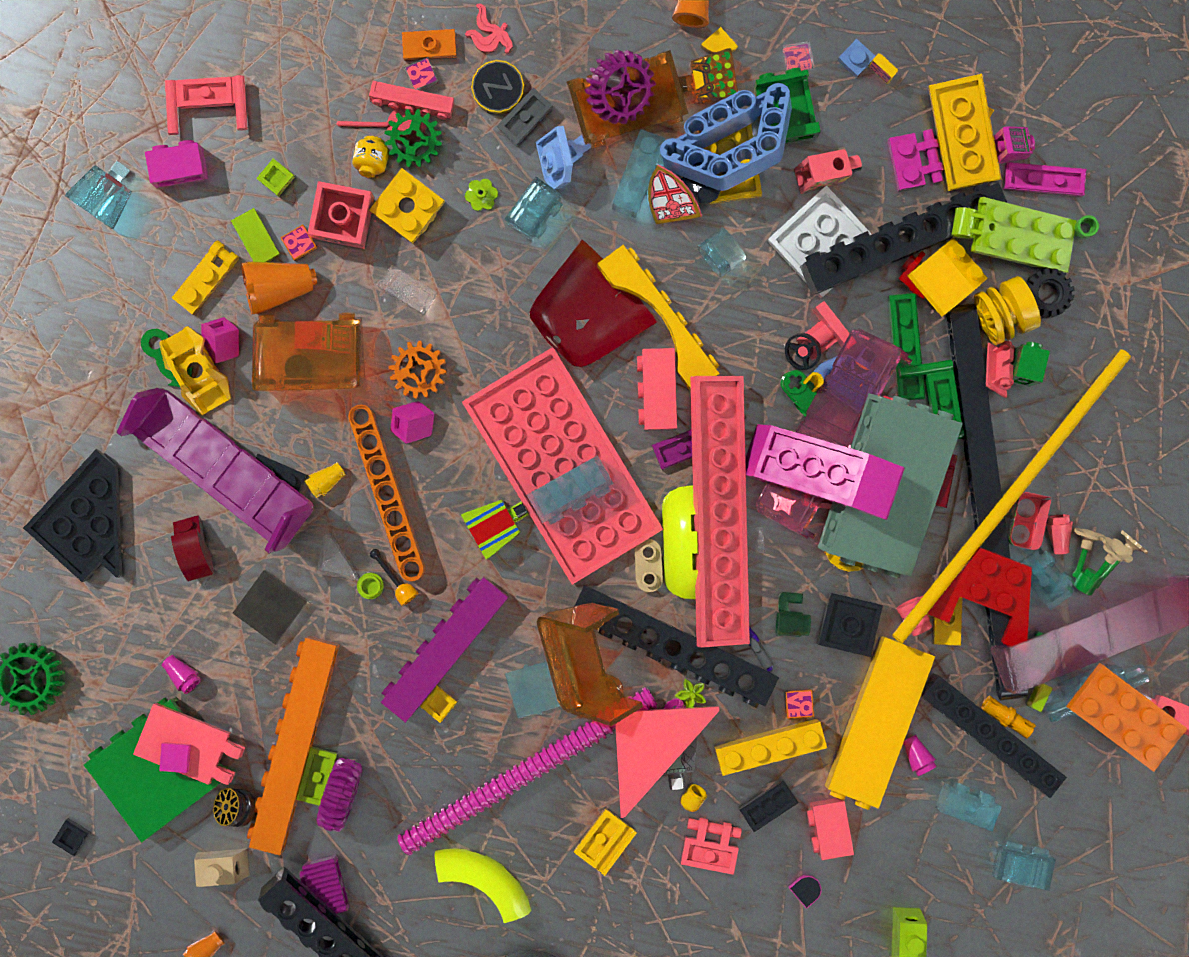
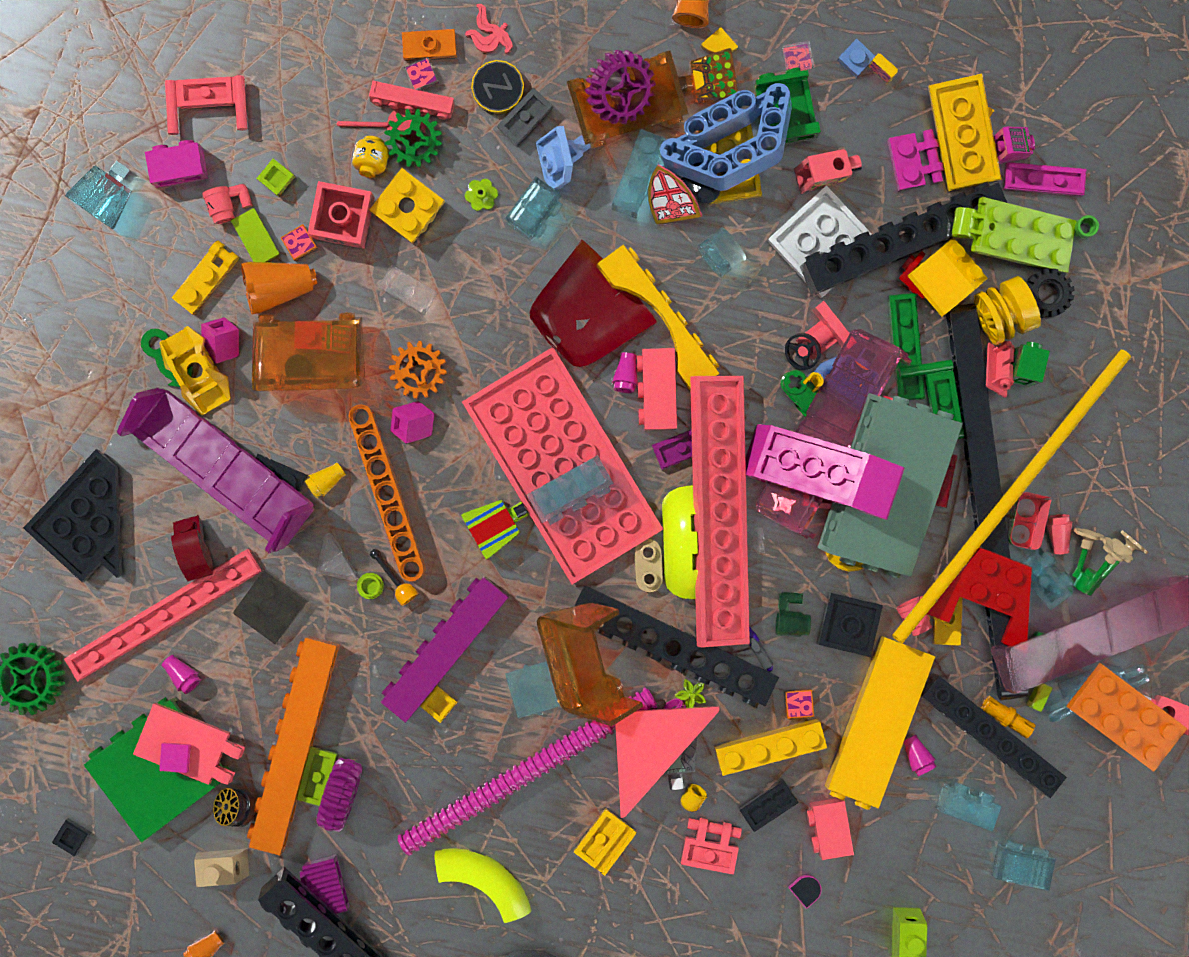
(163, 615): none -> coral tile
(220, 204): none -> coral piece
(626, 374): none -> dark pink cone

